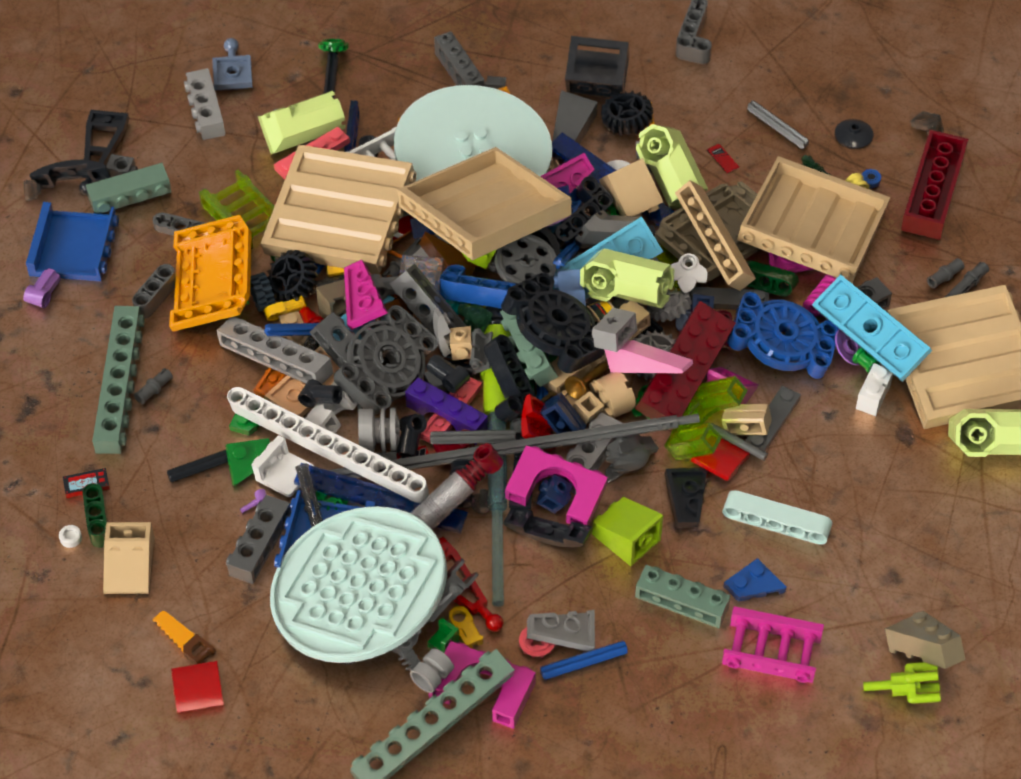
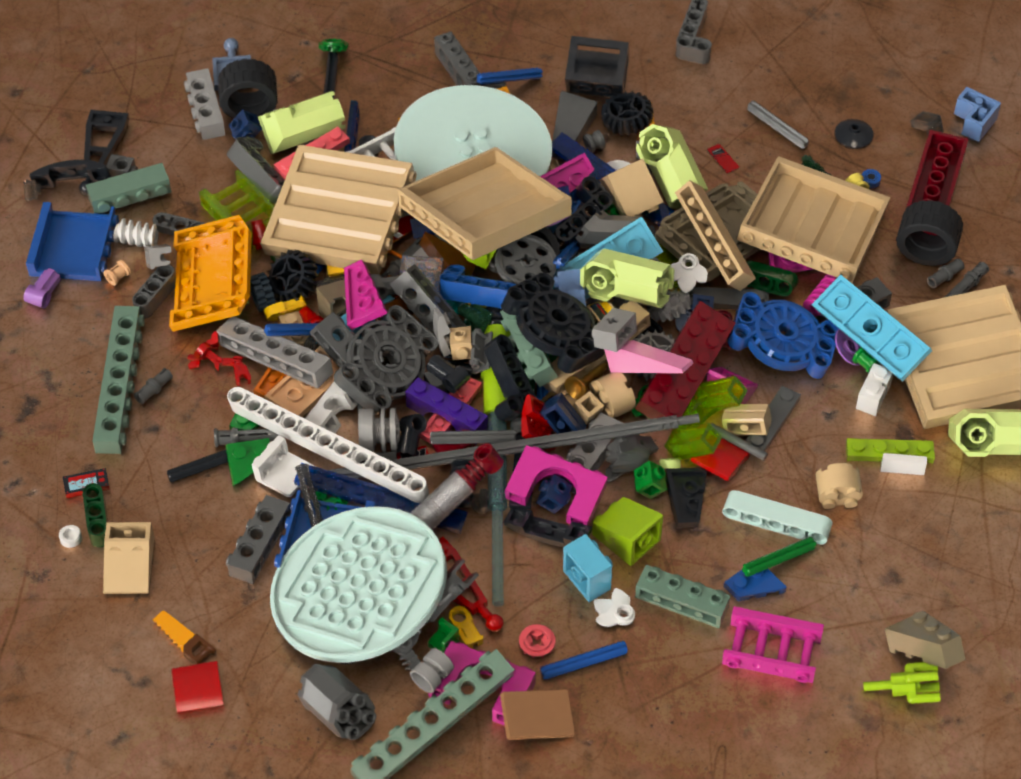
(117, 272): none -> light nougat bush
(135, 234): none -> white piece
(155, 257): none -> light grey hinge
(205, 351): none -> red piece
(224, 437): none -> dark grey pin
(245, 125): none -> dark blue brick
(247, 74): none -> black tyre
(247, 157): none -> dark grey beam
(258, 231): none -> red cone
(259, 495): medium lavender hand -> none
(315, 393): black piece -> none
(336, 701): none -> dark grey brick
(509, 76): none -> blue axle
(537, 714): none -> medium nougat tile
(567, 630): light grey wing -> none
(587, 567): none -> medium azure brick
(594, 141): none -> dark grey wheel
(612, 609): none -> white plate
(650, 479): none -> green brick
(670, 463): none -> yellowish green tile
(779, 556): none -> green axle
(839, 486): none -> tan brick
(873, 449): none -> lime plate
(903, 464): none -> white tile
(933, 218): none -> black tyre
(978, 111): none -> medium blue brick

